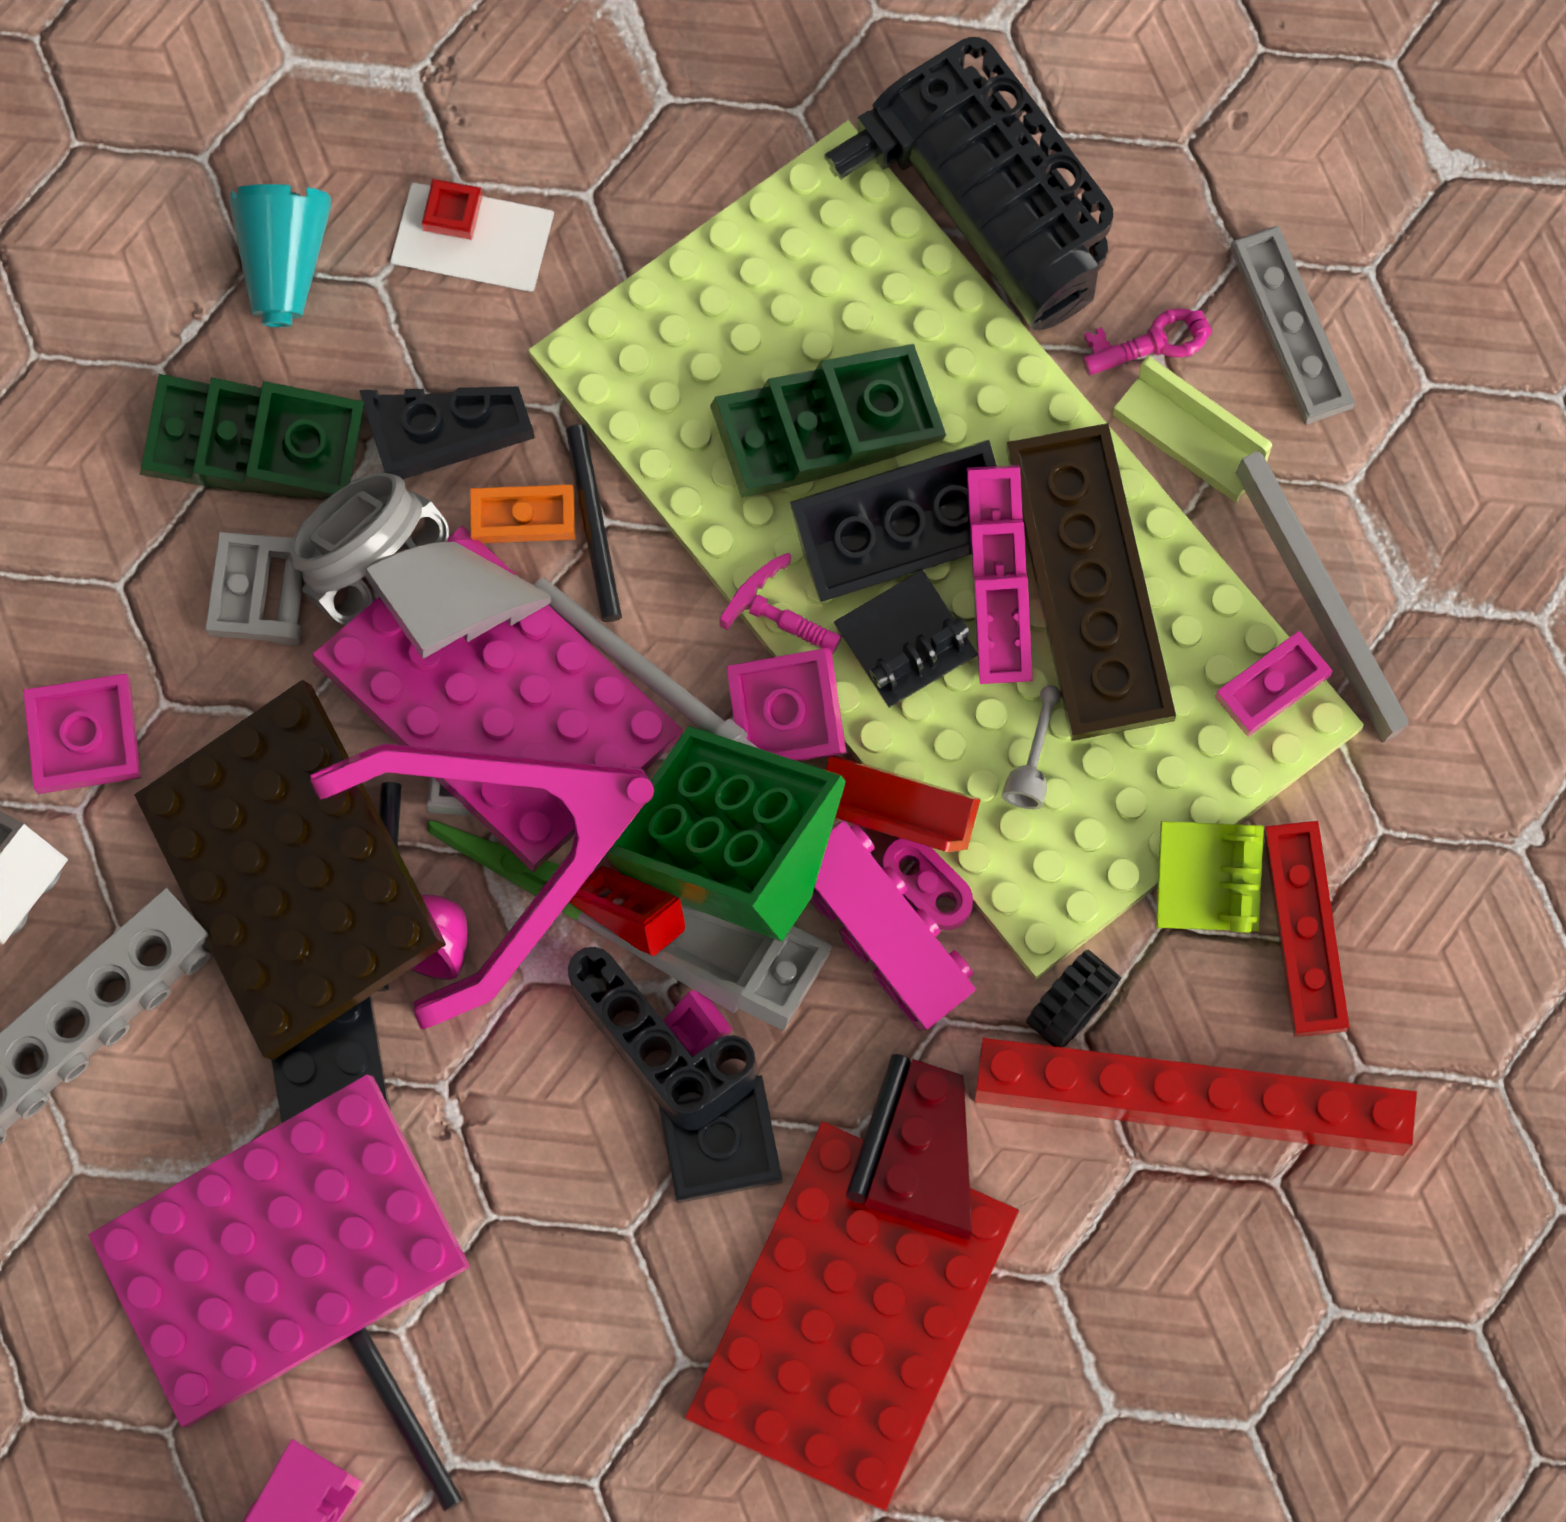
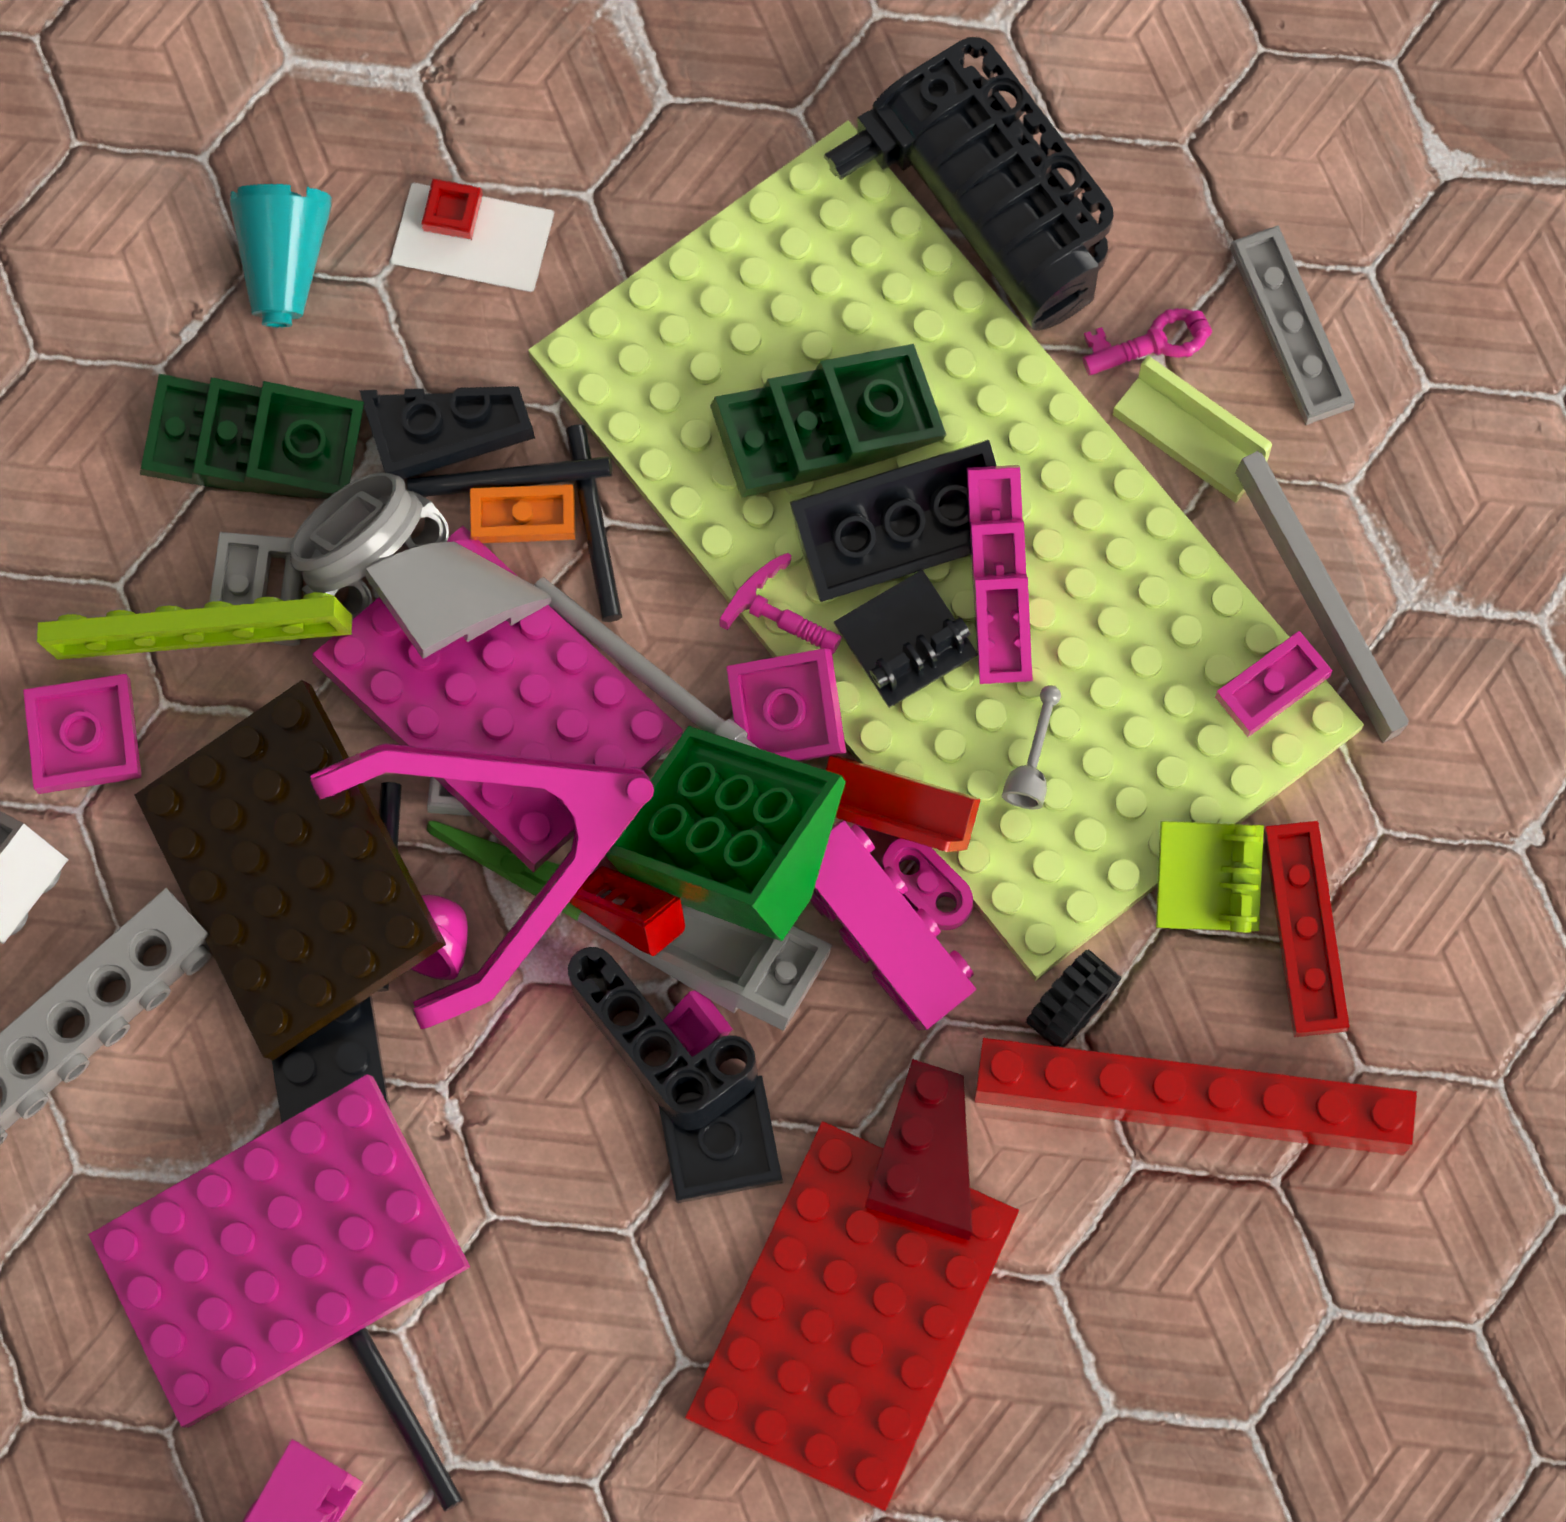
(181, 628): none -> lime plate
(512, 476): none -> black bar
(878, 1128): black bar -> none
(1091, 583): dark brown plate -> none

